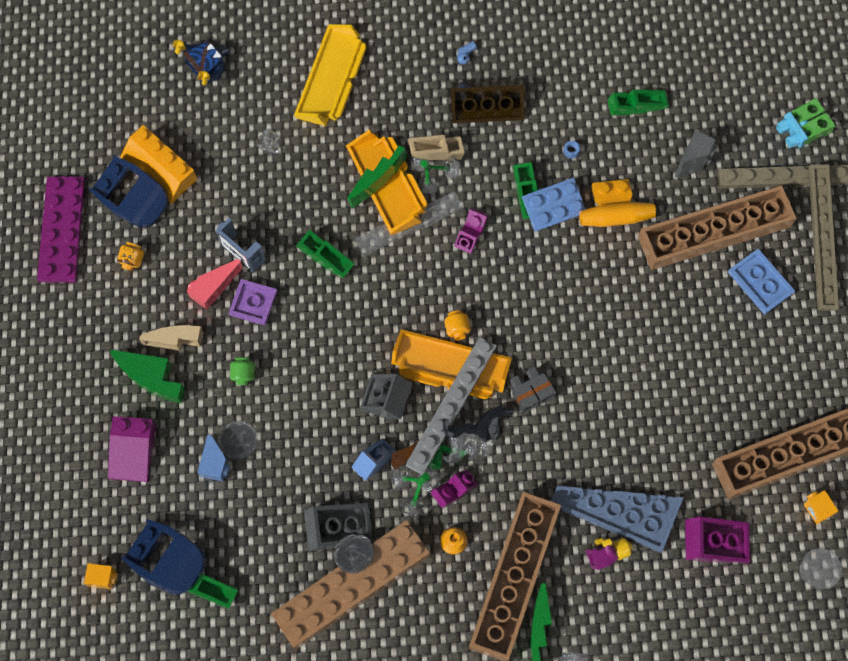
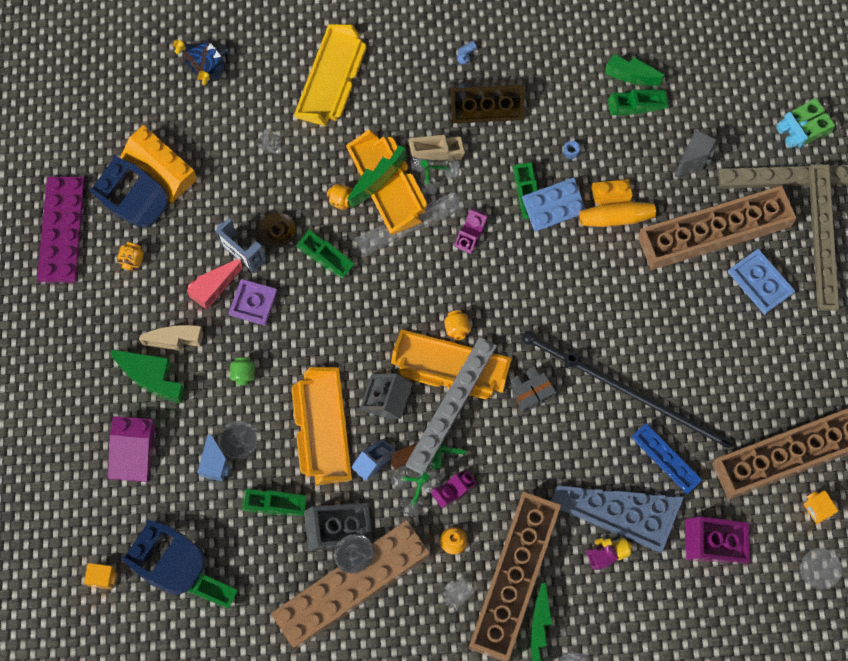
(273, 223): none -> dark brown dish
(273, 502): none -> green slope
(323, 432): none -> light orange slope
(338, 195): none -> light orange head
(457, 593): none -> clear brick
(474, 438): piece -> none
(530, 338): none -> black bar
(633, 71): none -> green slope
(666, 458): none -> blue plate

